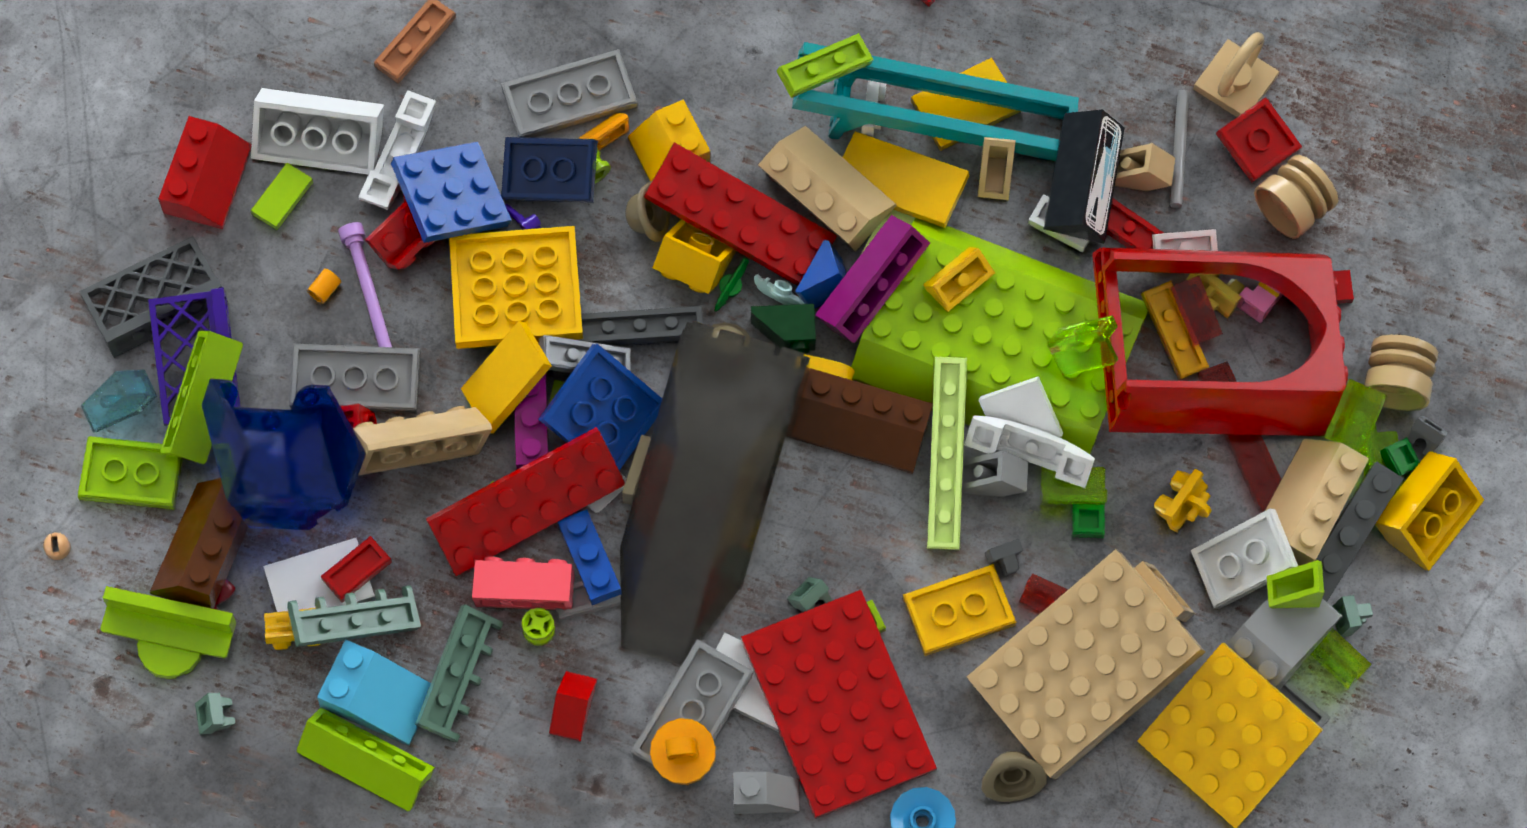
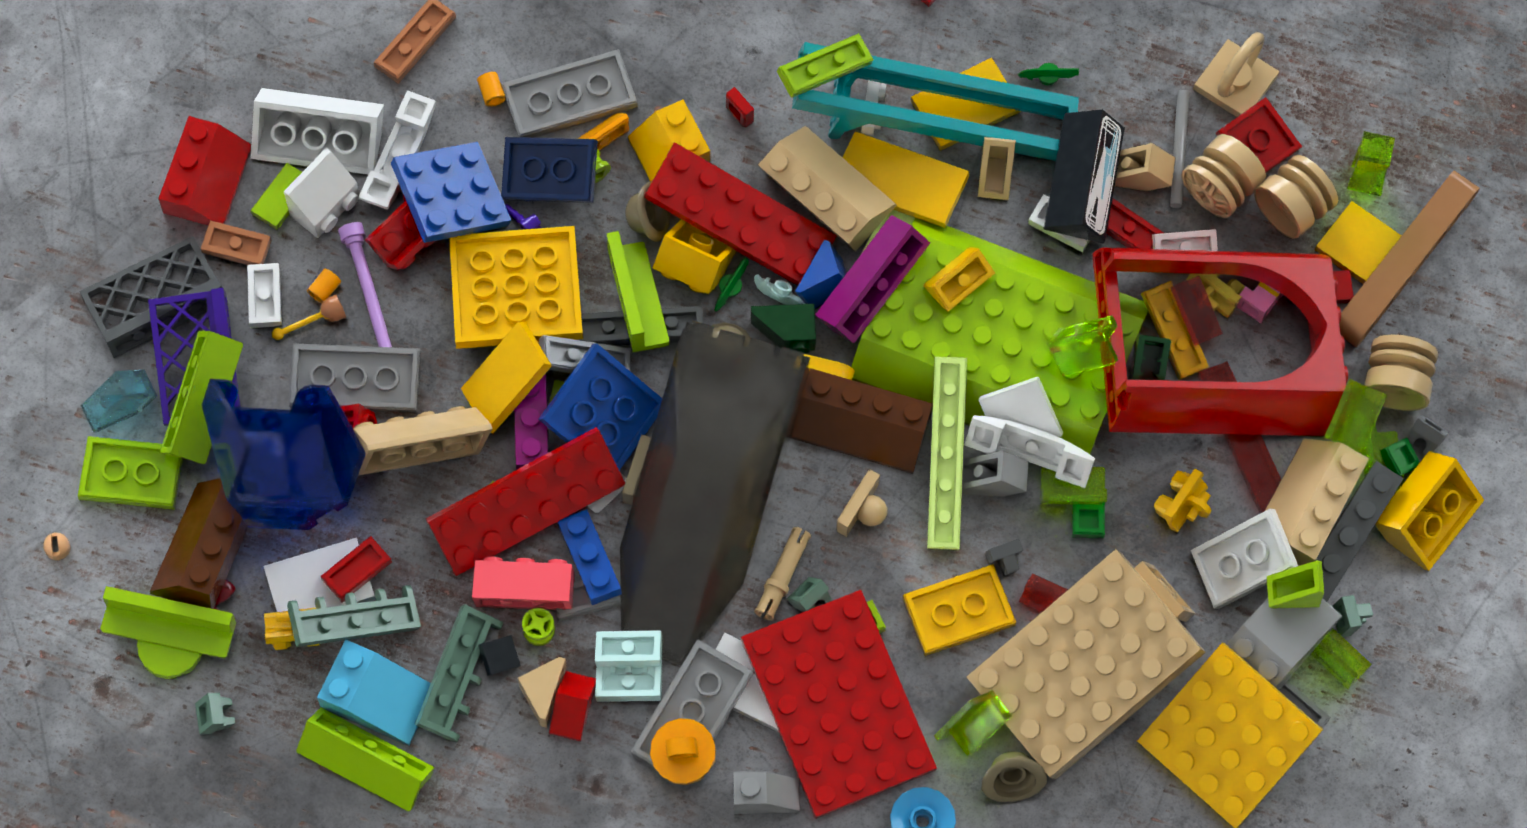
(235, 244): none -> nougat plate
(264, 295): none -> white plate
(321, 194): none -> white slope
(330, 310): none -> hinge
(491, 89): none -> light orange hinge
(499, 655): none -> black tile
(541, 687): none -> tan slope
(628, 666): none -> light aqua slope
(637, 294): none -> lime panel
(739, 107): none -> red tile
(777, 585): none -> tan pin
(863, 506): none -> tan tile
(975, 722): none -> clear neon green panel
(1049, 73): none -> green piece
(1150, 358): none -> dark green torso
(1223, 175): none -> tan wheel
(1357, 242): none -> yellow tile
(1371, 163): none -> clear neon green window
(1406, 257): none -> medium nougat beam

